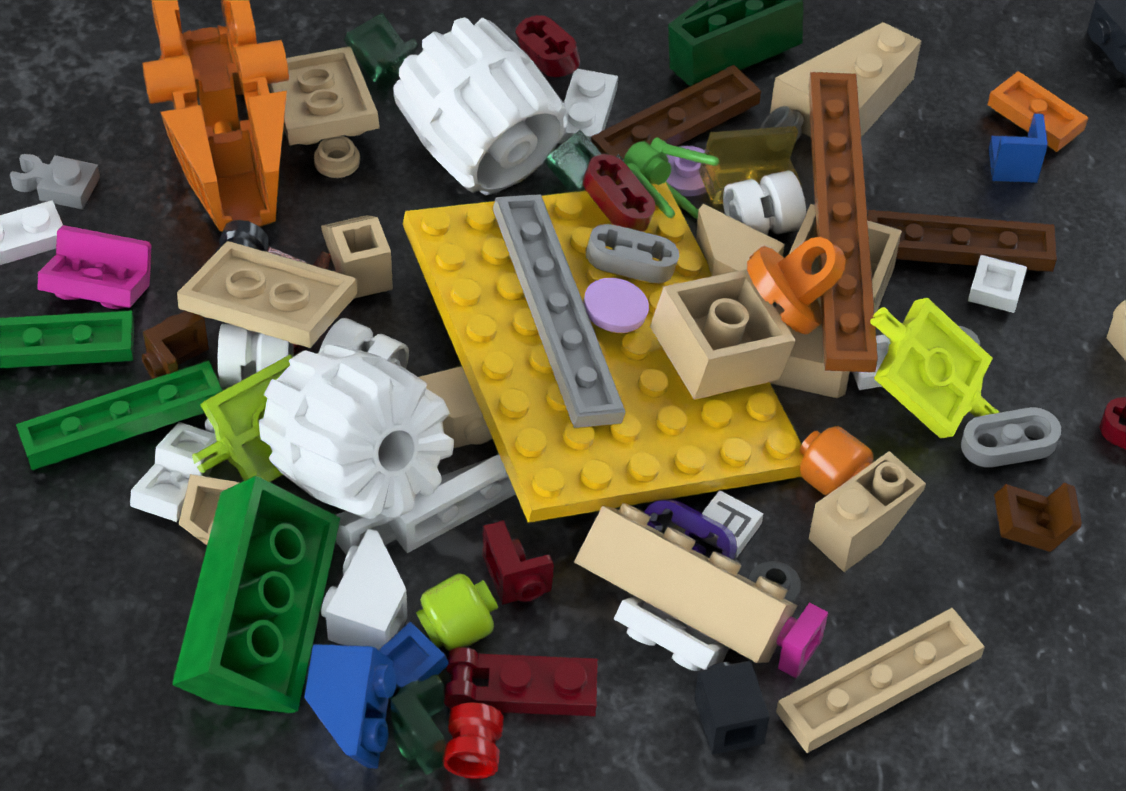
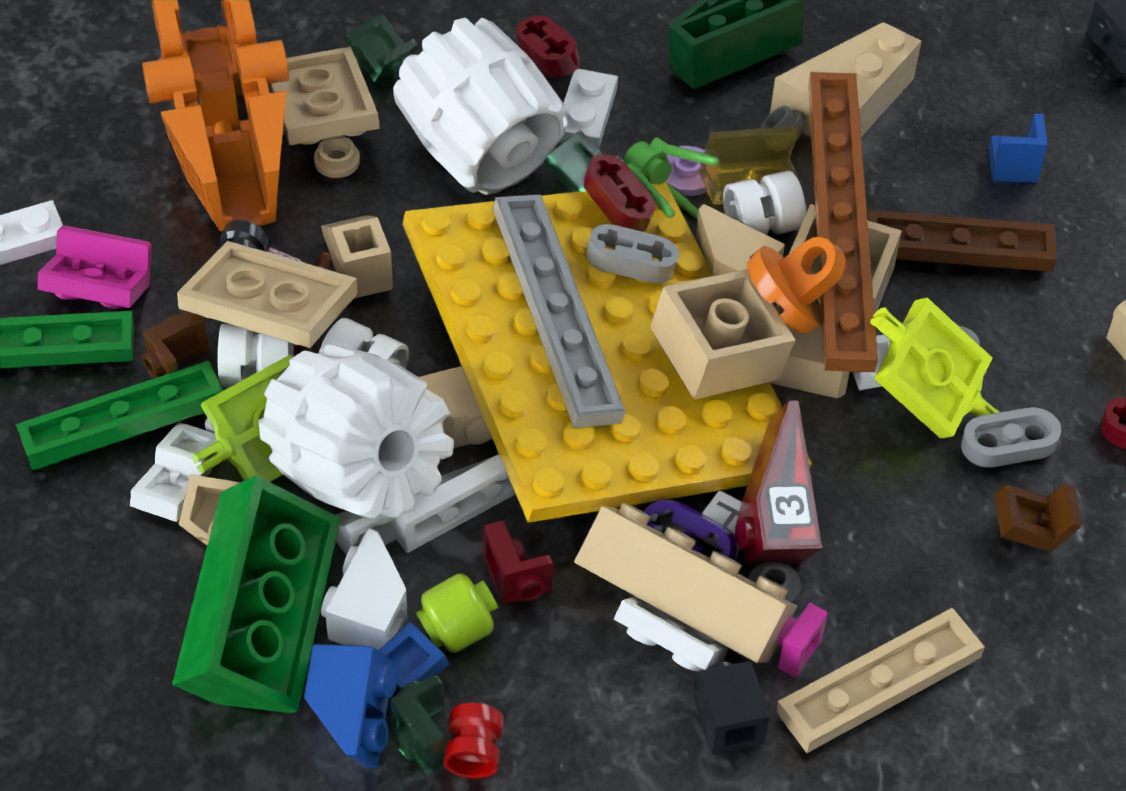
(63, 181): light grey plate -> none
(523, 683): dark red plate -> none
(616, 305): lavender piece -> none
(683, 114): reddish brown plate -> none
(779, 503): none -> slope
(832, 458): orange head -> none
(864, 510): tan slope -> none
(997, 283): white plate -> none
(1022, 97): orange plate -> none

